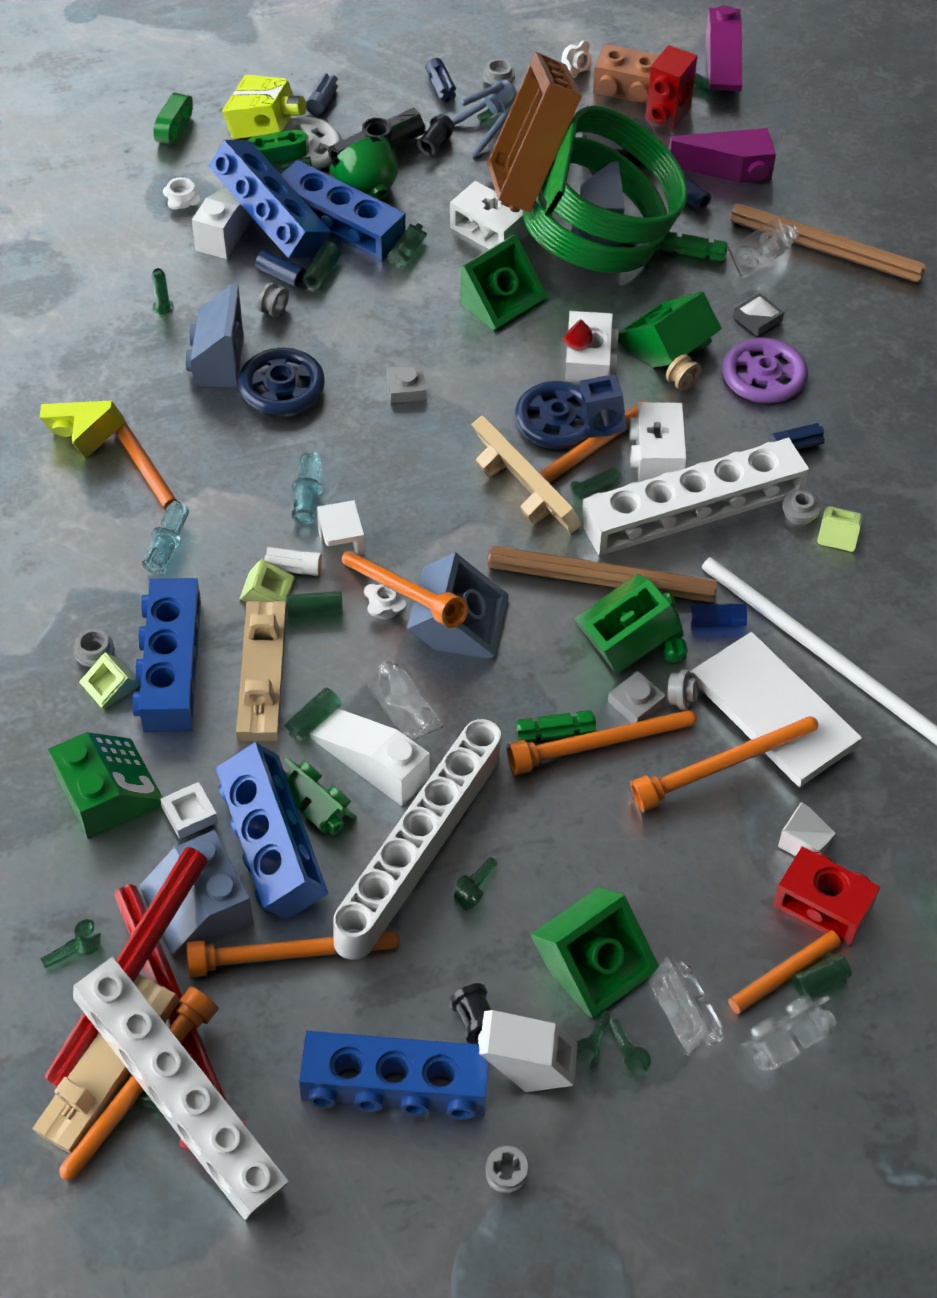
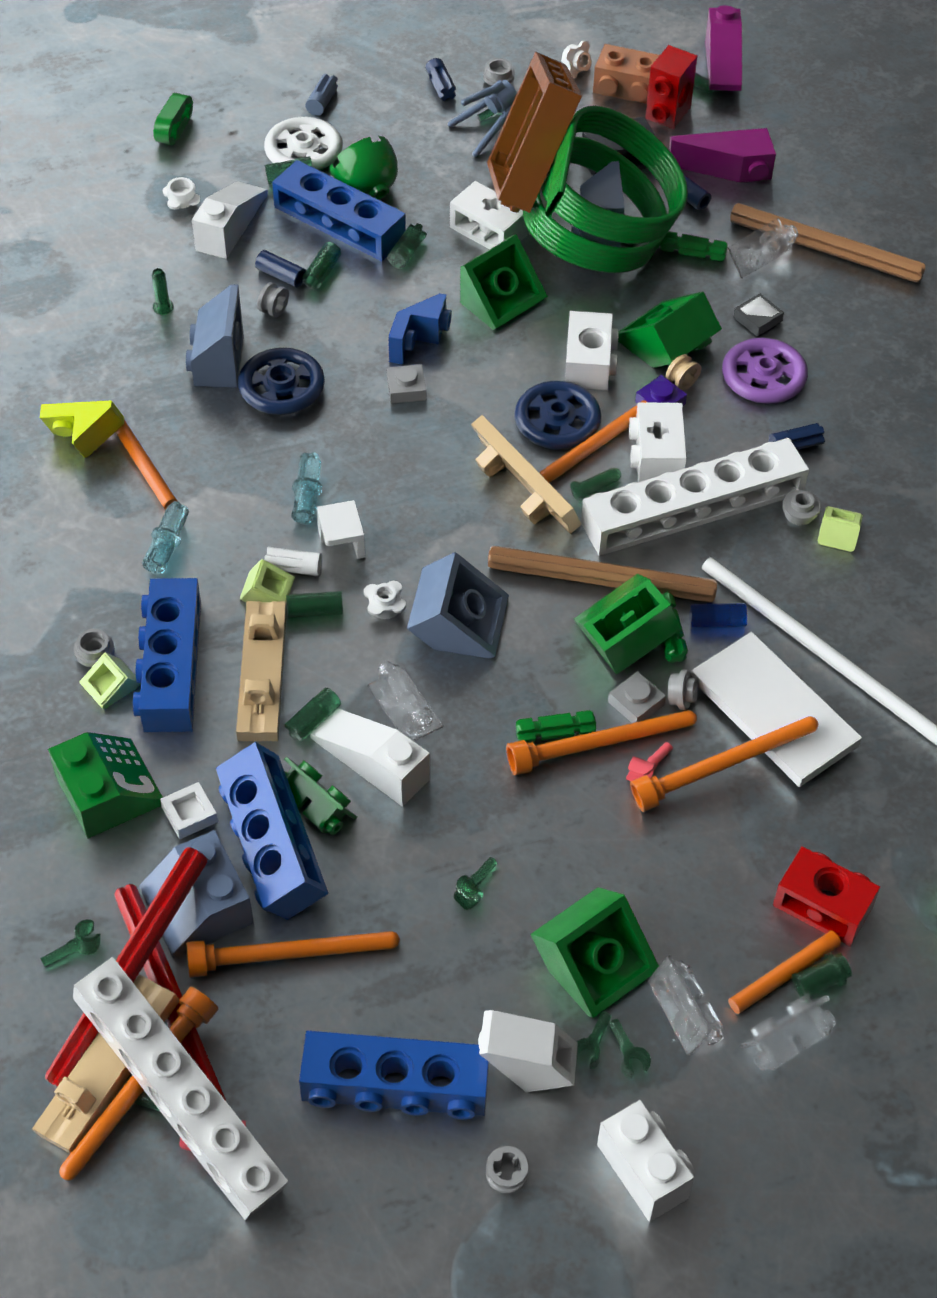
(261, 106): neon yellow torso -> none
(269, 199): blue brick -> none
(282, 145): green beam -> none
(396, 129): black piece -> none
(418, 323): none -> blue slope
(440, 128): black pin -> none
(446, 607): orange piece -> none
(470, 1004): black bush -> none
(472, 755): white beam -> none
(578, 336): red hinge -> none
(603, 406): dark blue brick -> none
(640, 767): none -> coral hand
(646, 1160): none -> white brick
(661, 391): none -> dark purple plate
(805, 830): white slope -> none

